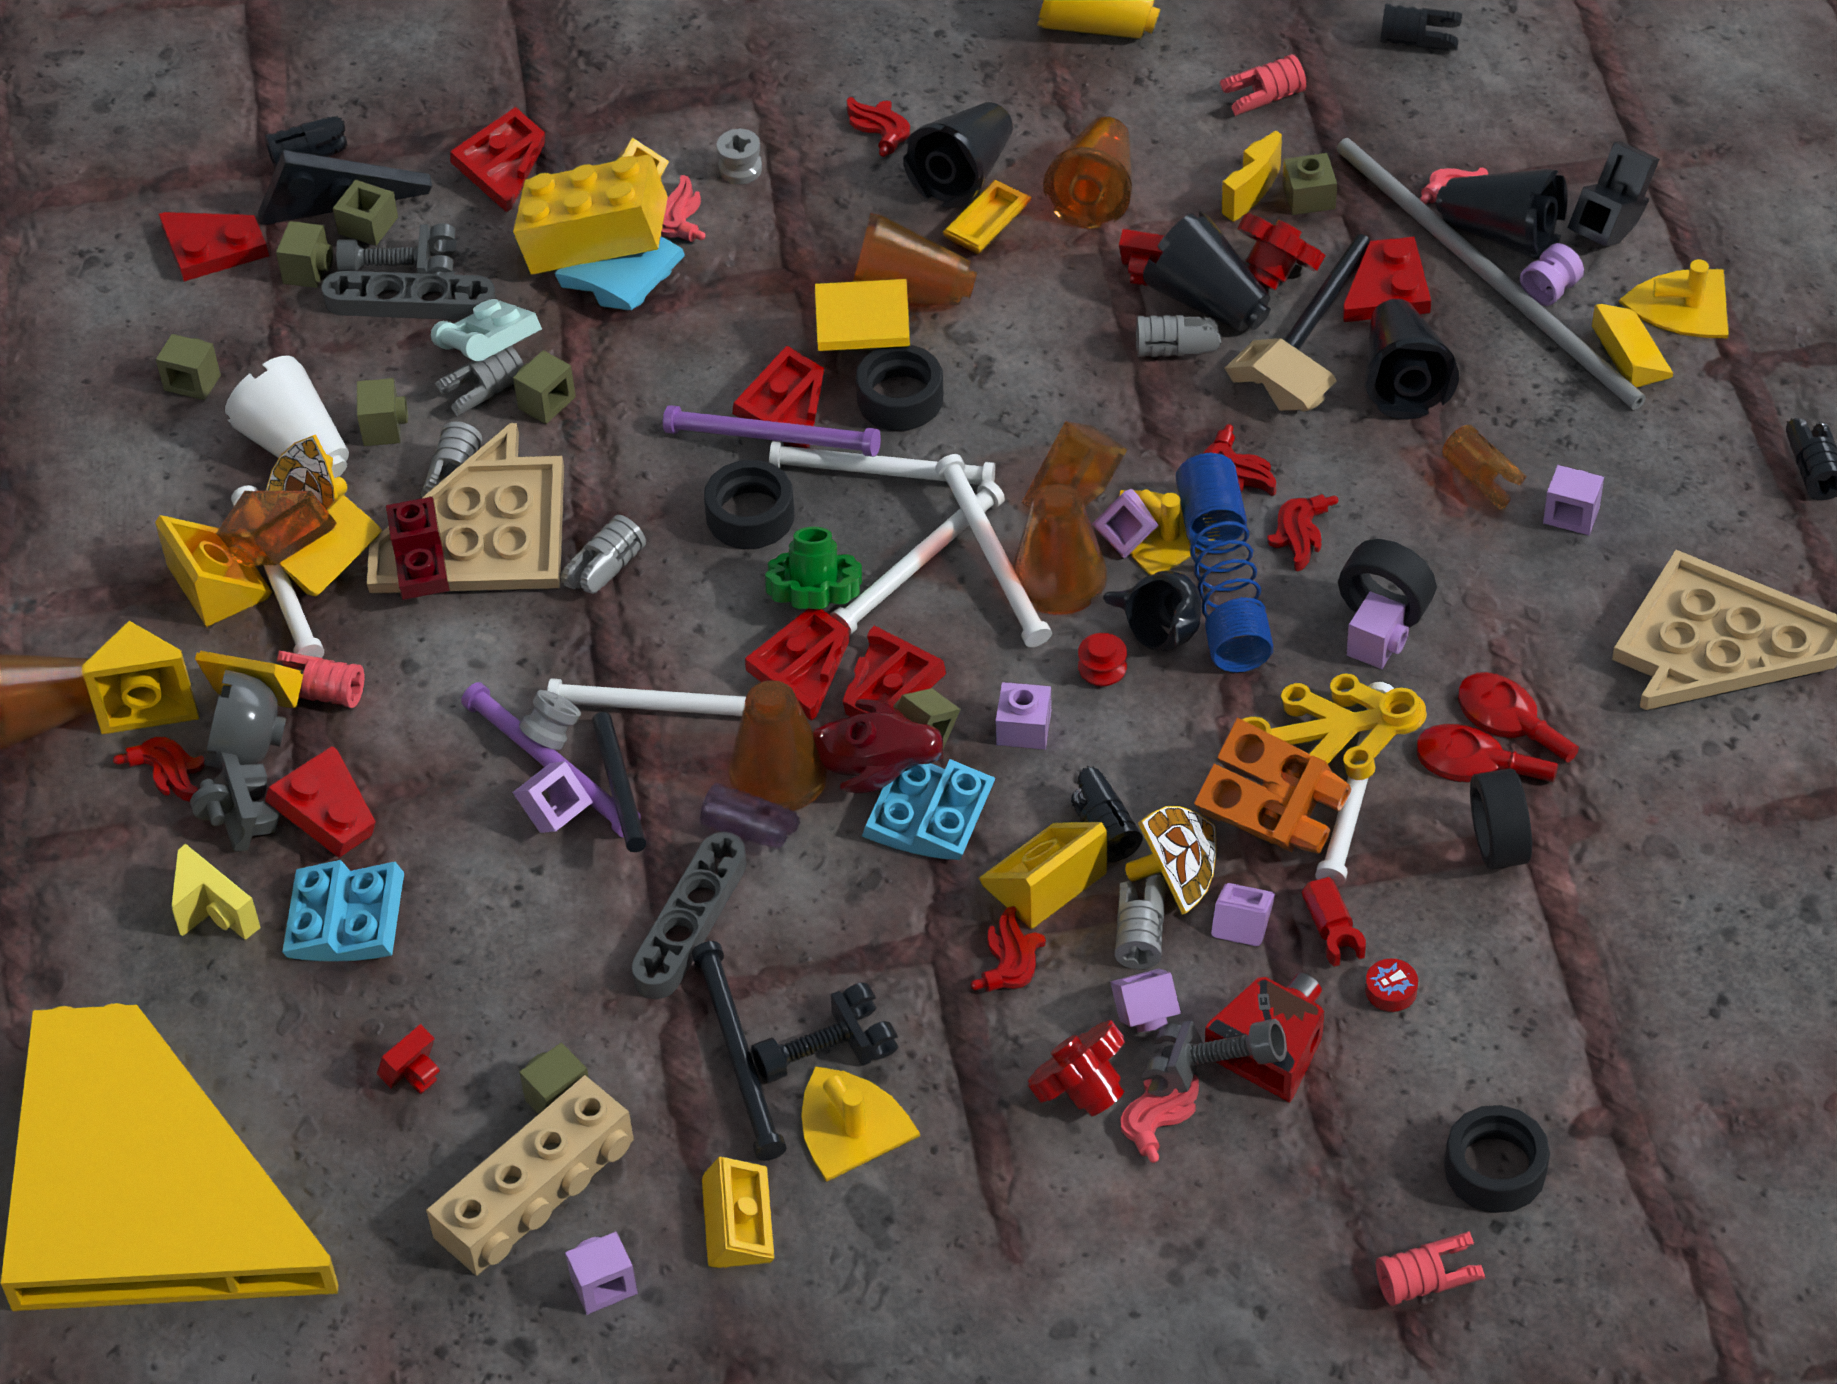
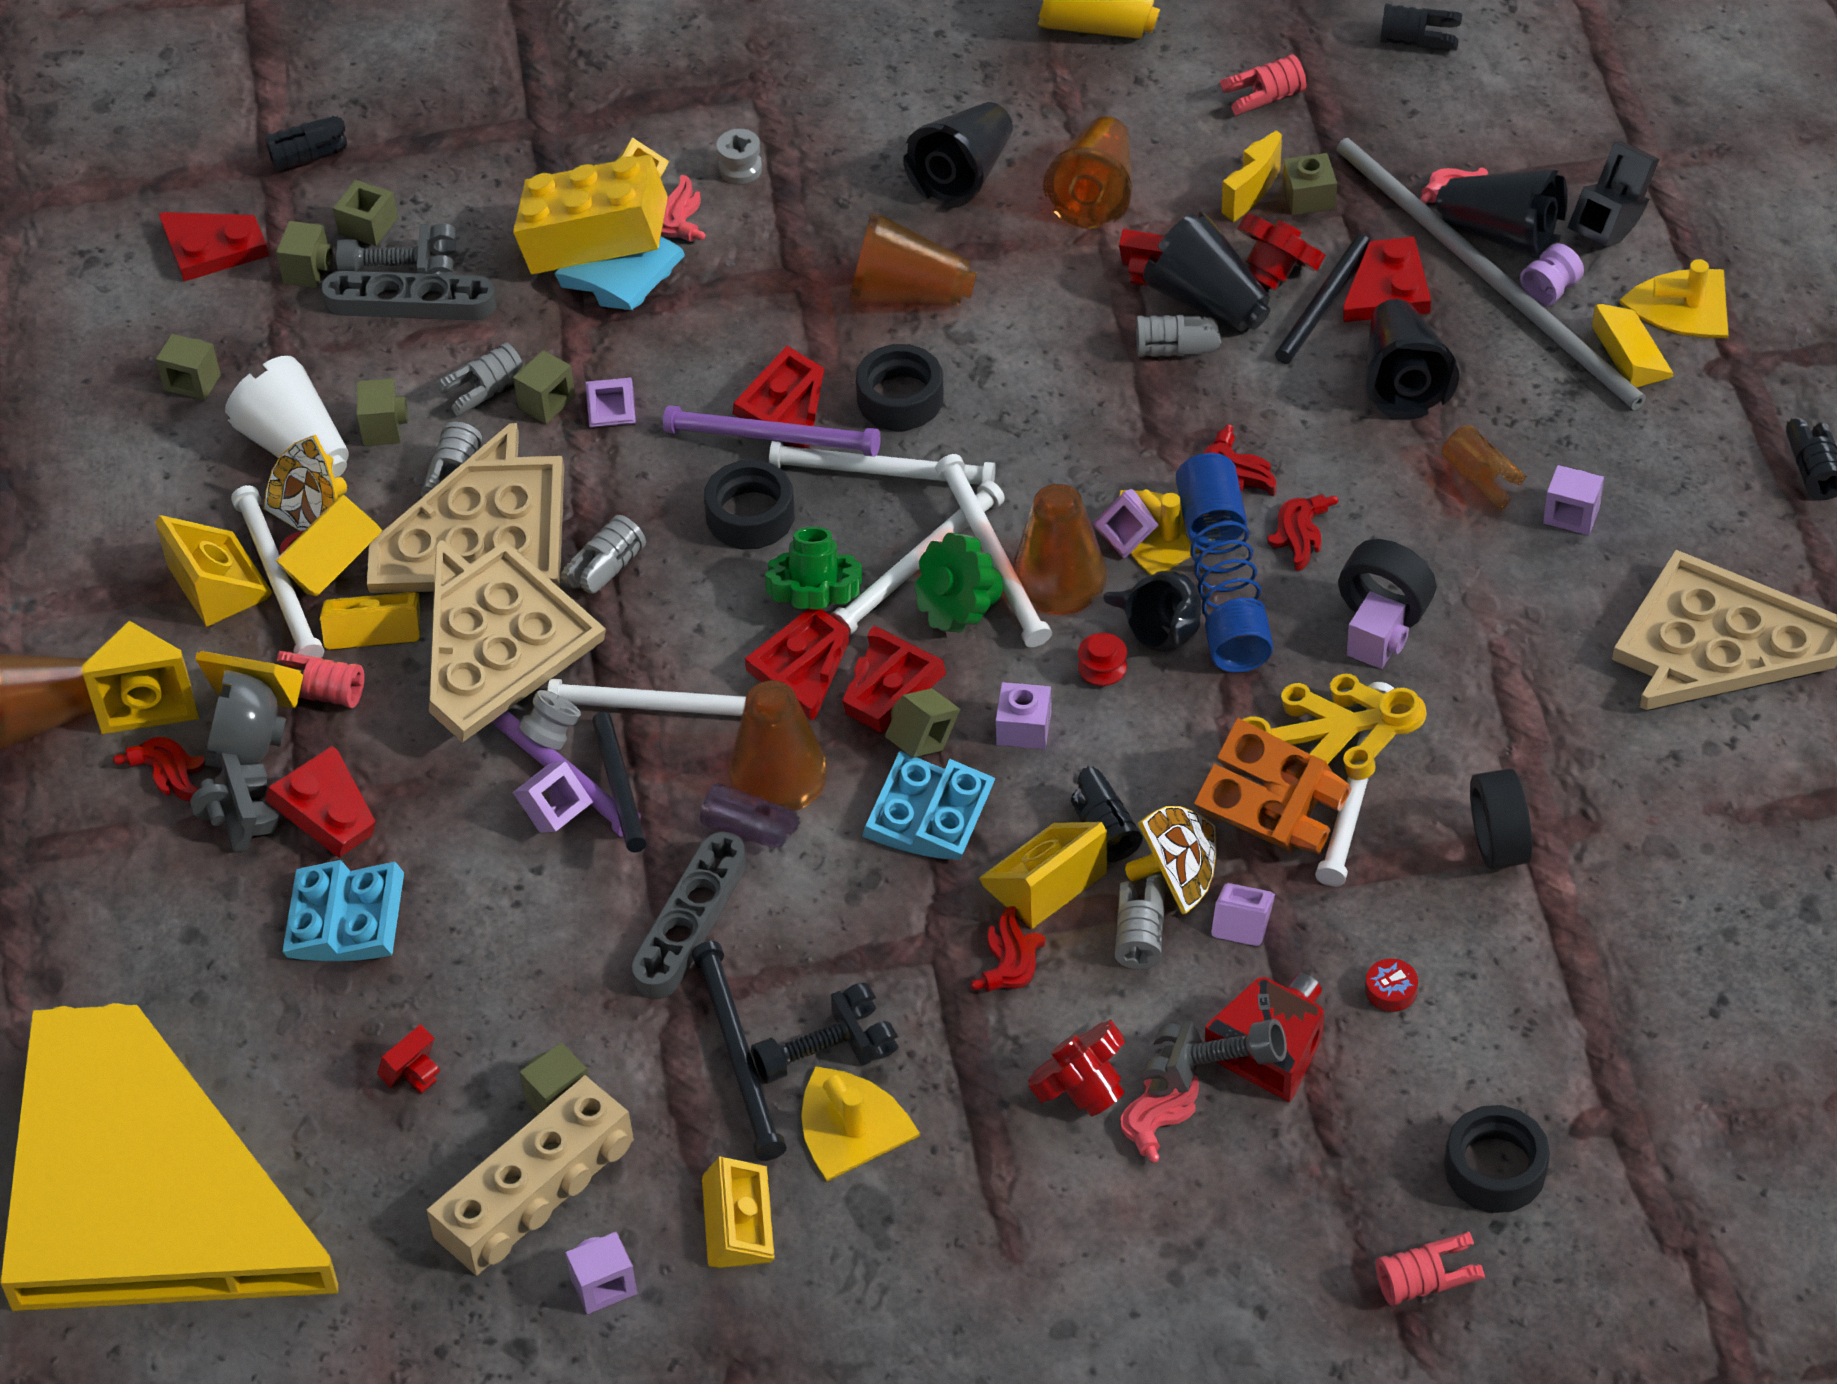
(206, 892): light yellow slope -> none
(273, 525): clear orange slope -> none
(314, 184): black wing -> none
(371, 620): none -> yellow slope
(417, 548): dark red slope -> none
(487, 331): light aqua plate -> none
(498, 635): none -> tan wing
(501, 156): red wing -> none
(610, 402): none -> lavender slope
(862, 315): yellow slope -> none
(875, 746): dark red animal -> none
(879, 120): red piece -> none
(956, 582): none -> green plant
(986, 216): yellow tile -> none
(1079, 459): clear orange slope -> none
(1145, 999): lavender plate -> none
(1286, 373): tan slope -> none
(1332, 919): red bar -> none
(1462, 751): red piece -> none
(1509, 712): red piece -> none

